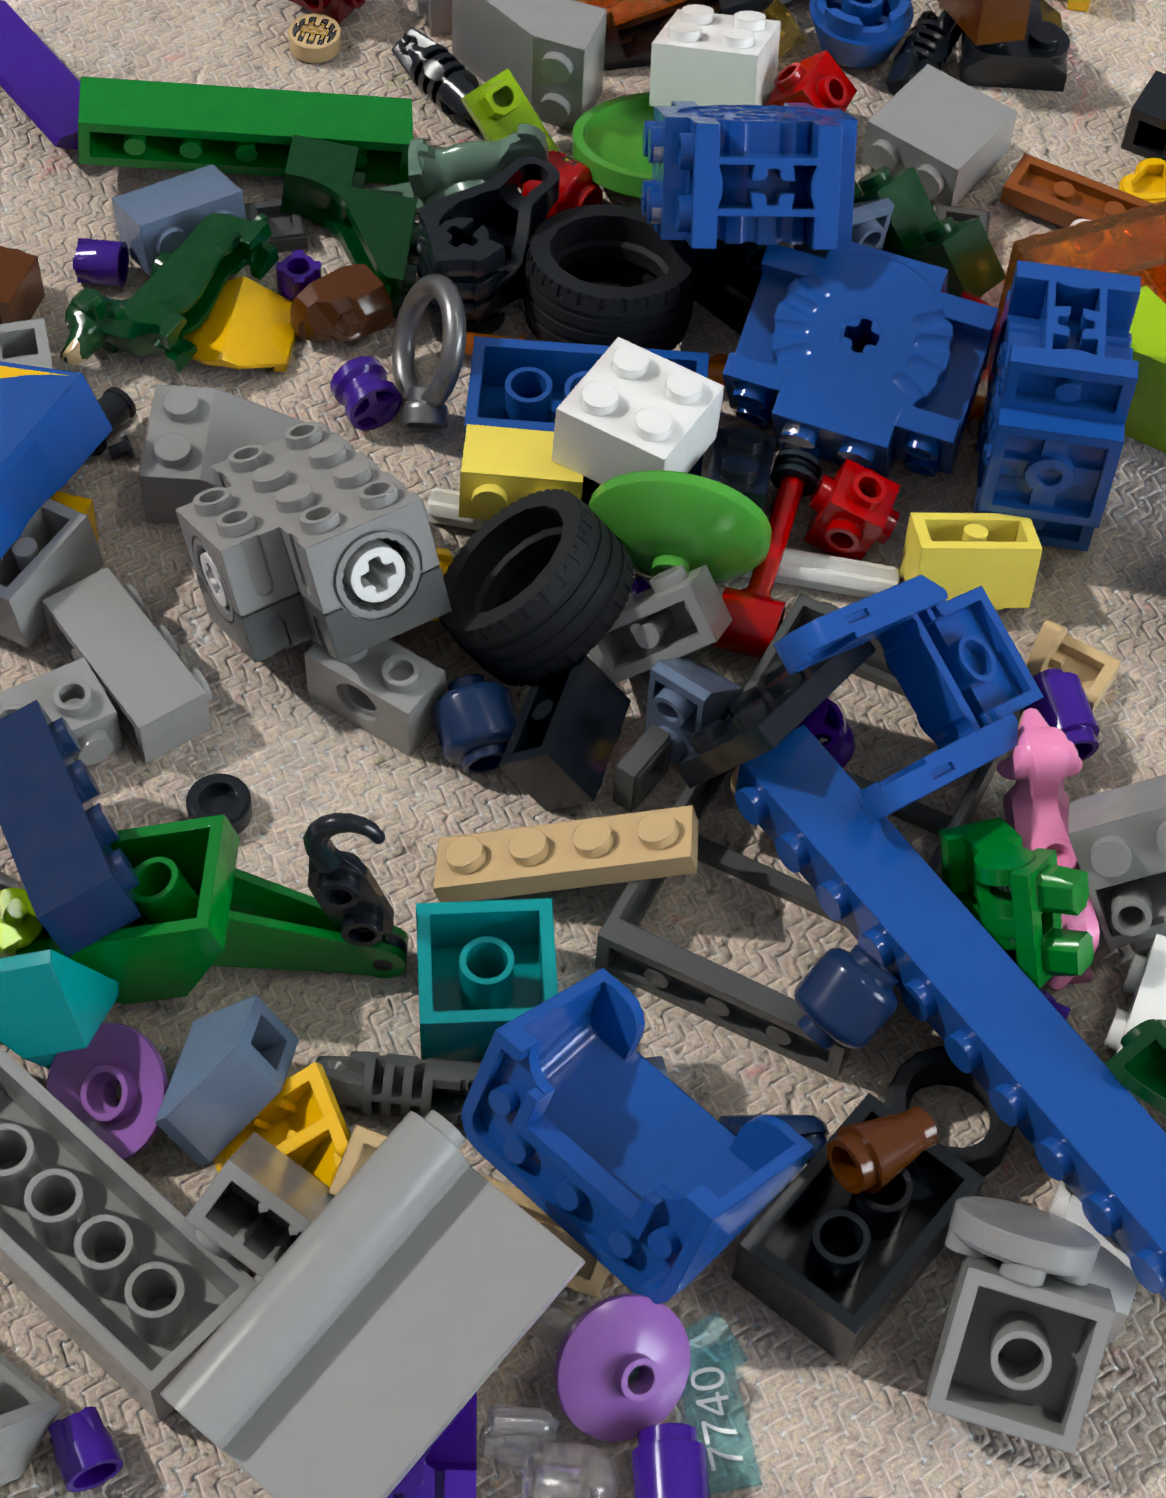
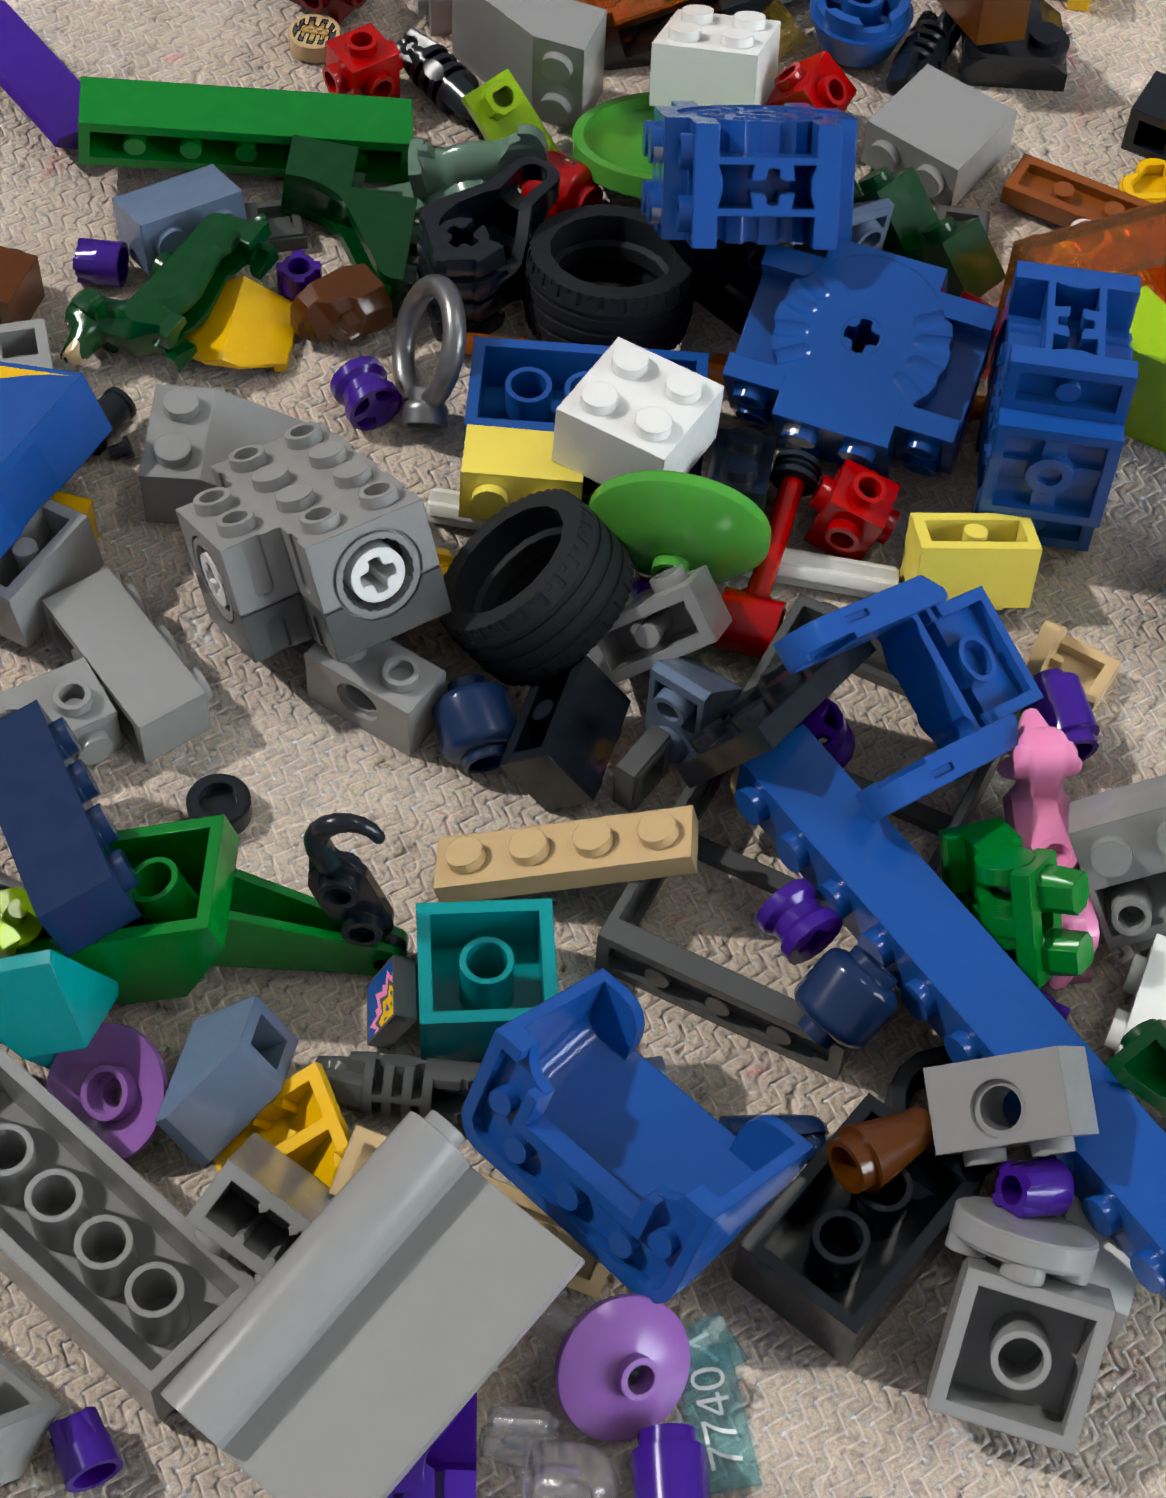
(363, 64): none -> red brick
(392, 1002): none -> dark grey tile
(799, 921): none -> dark purple wheel
(970, 1094): none -> light grey brick
(1034, 1187): none -> dark purple hose

